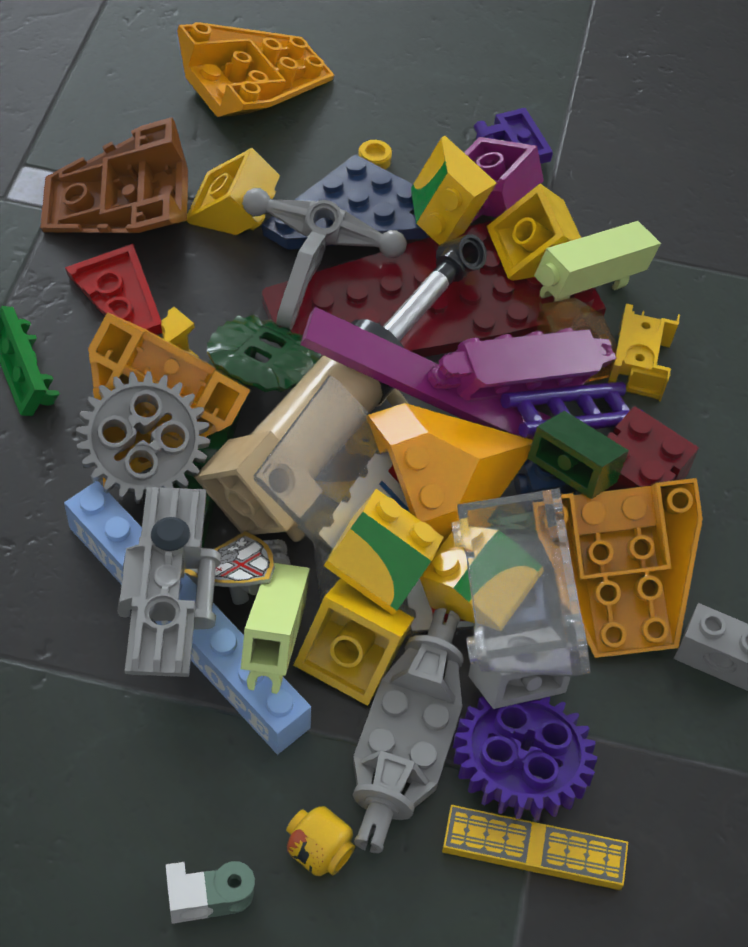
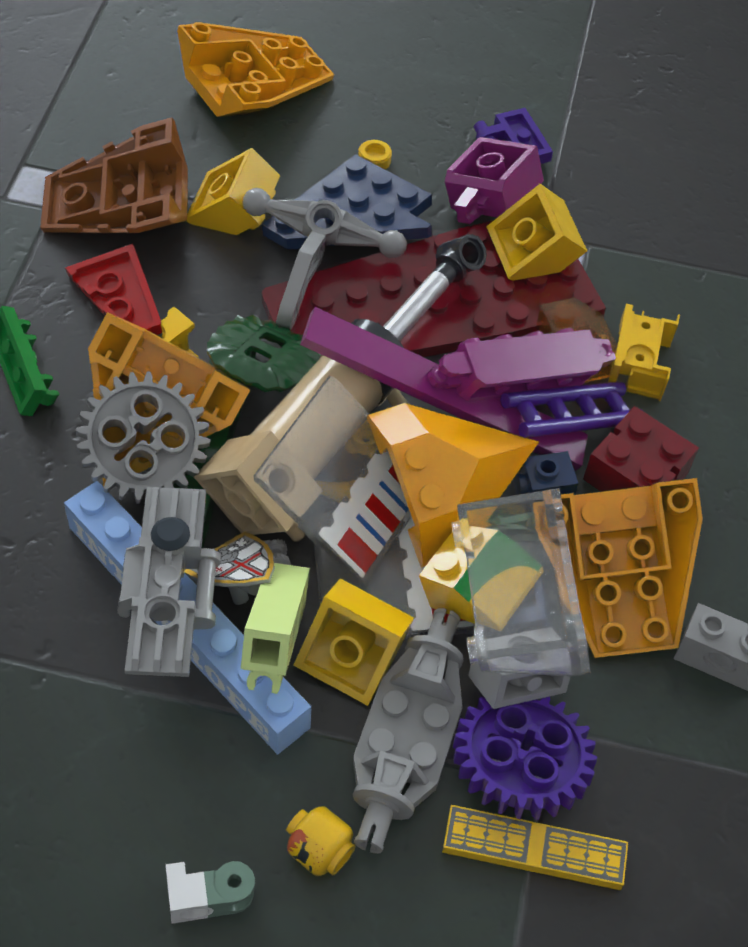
(384, 551): yellow slope -> none
(449, 192): yellow slope -> none
(577, 454): dark green brick -> none
(596, 260): yellowish green brick -> none

